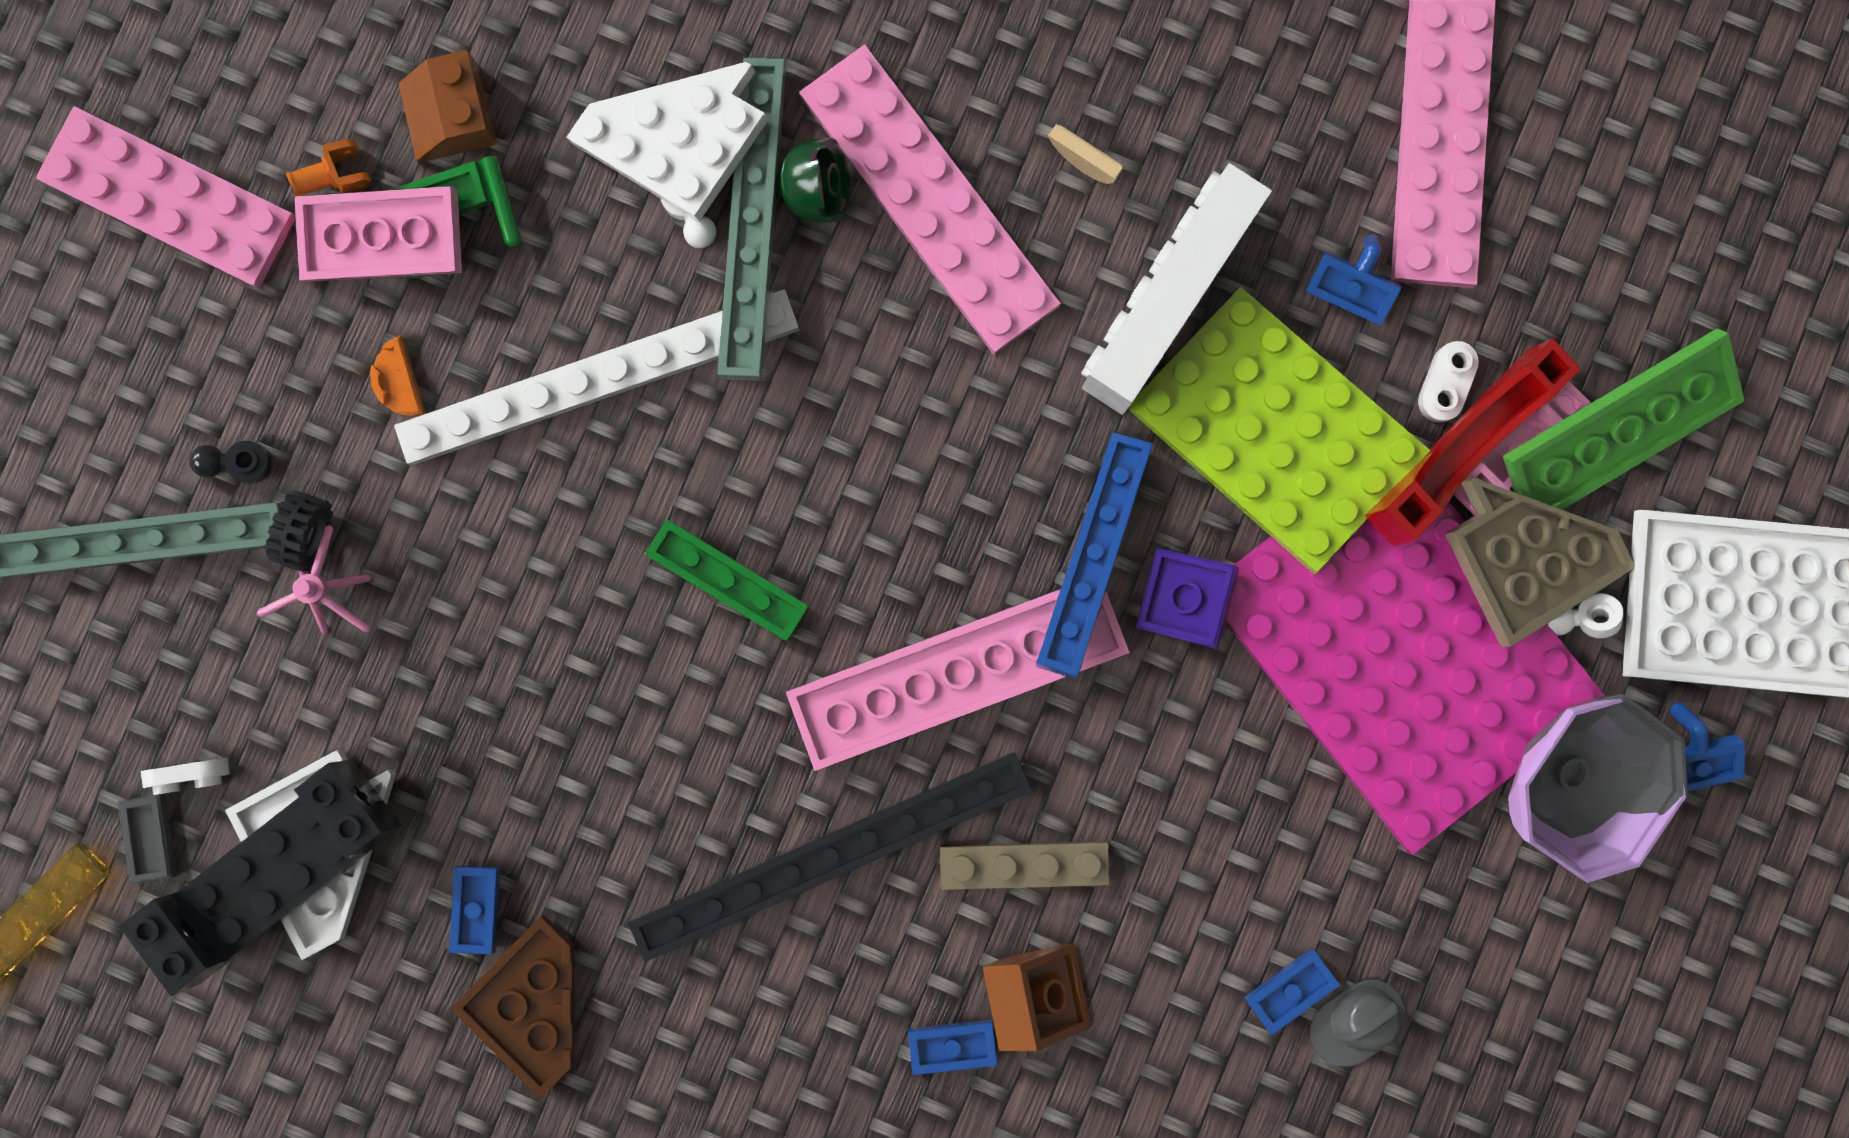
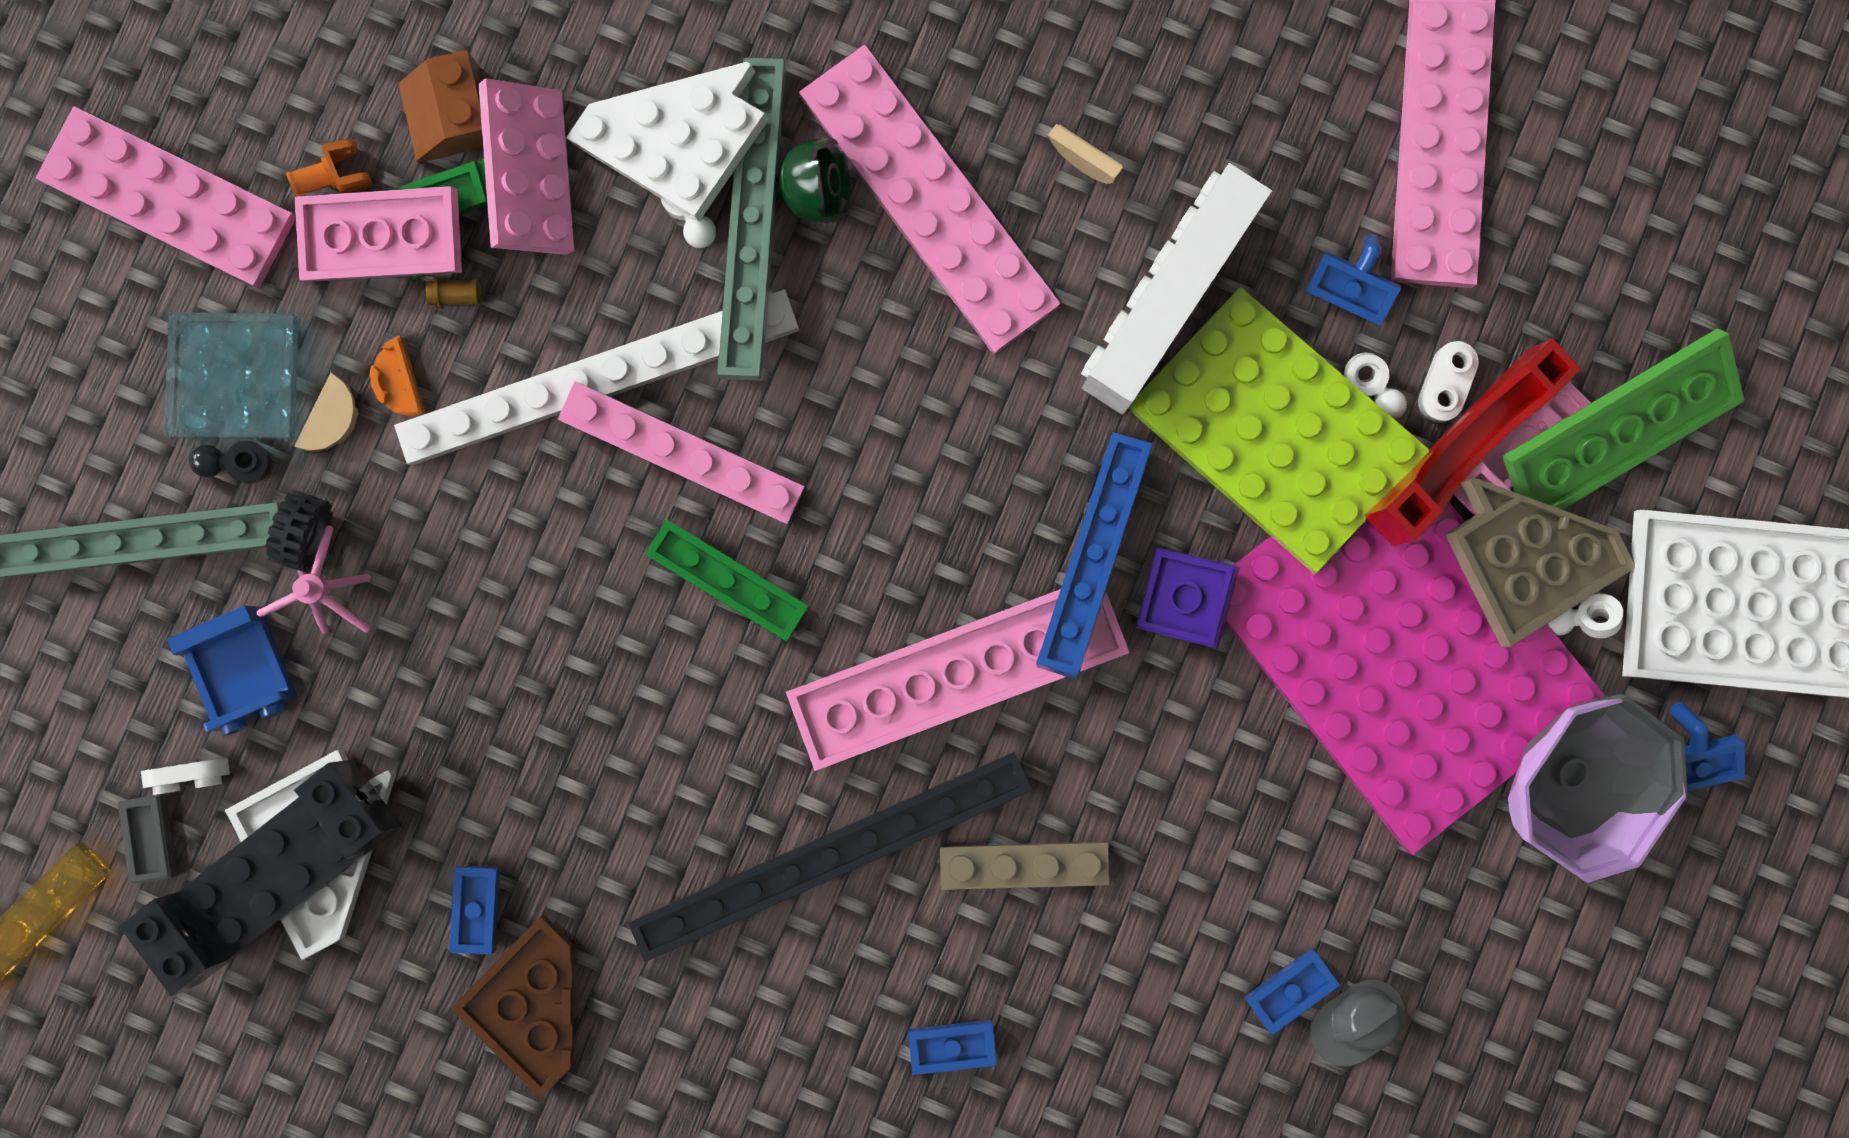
(231, 376): none -> clear light blue plate
(235, 669): none -> blue panel
(331, 417): none -> tan tile
(453, 292): none -> pearl gold pin
(526, 167): none -> bright pink plate
(680, 452): none -> bright pink plate
(1036, 998): dark orange slope -> none
(1389, 399): none -> white plate

